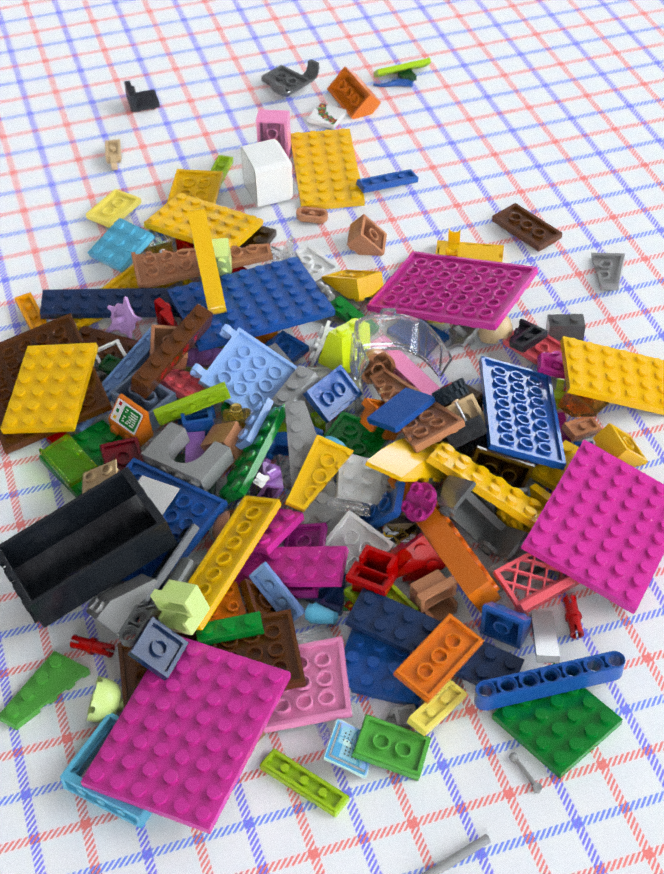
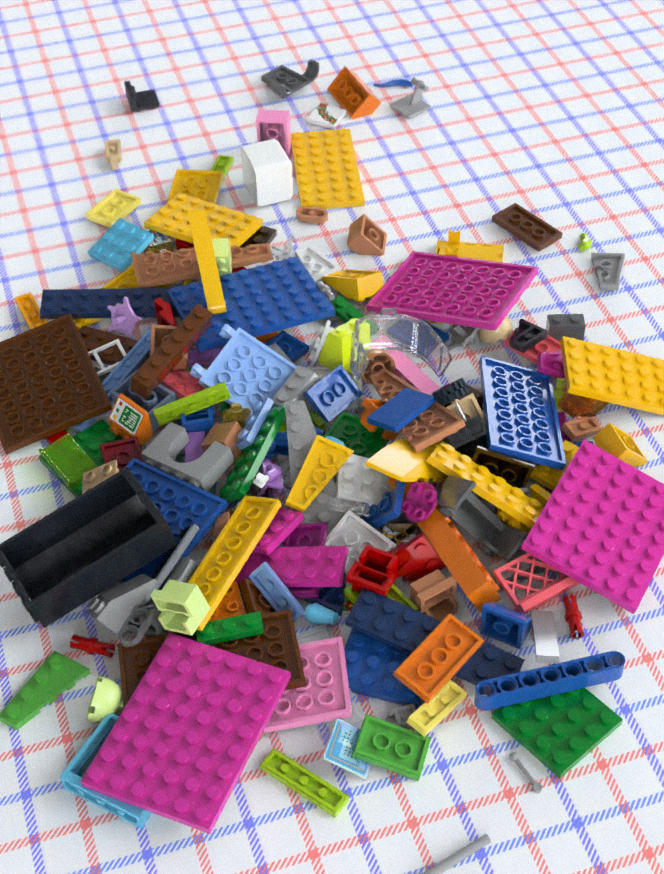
(50, 388): yellow plate -> none
(109, 363): dark green tile -> none
(158, 492): white sticker -> none
(158, 648): tile -> none
(387, 180): blue tile -> none
(395, 69): lime tile -> none
(407, 74): dark green tile -> none
(412, 104): none -> light grey plate
(586, 242): none -> lime arm

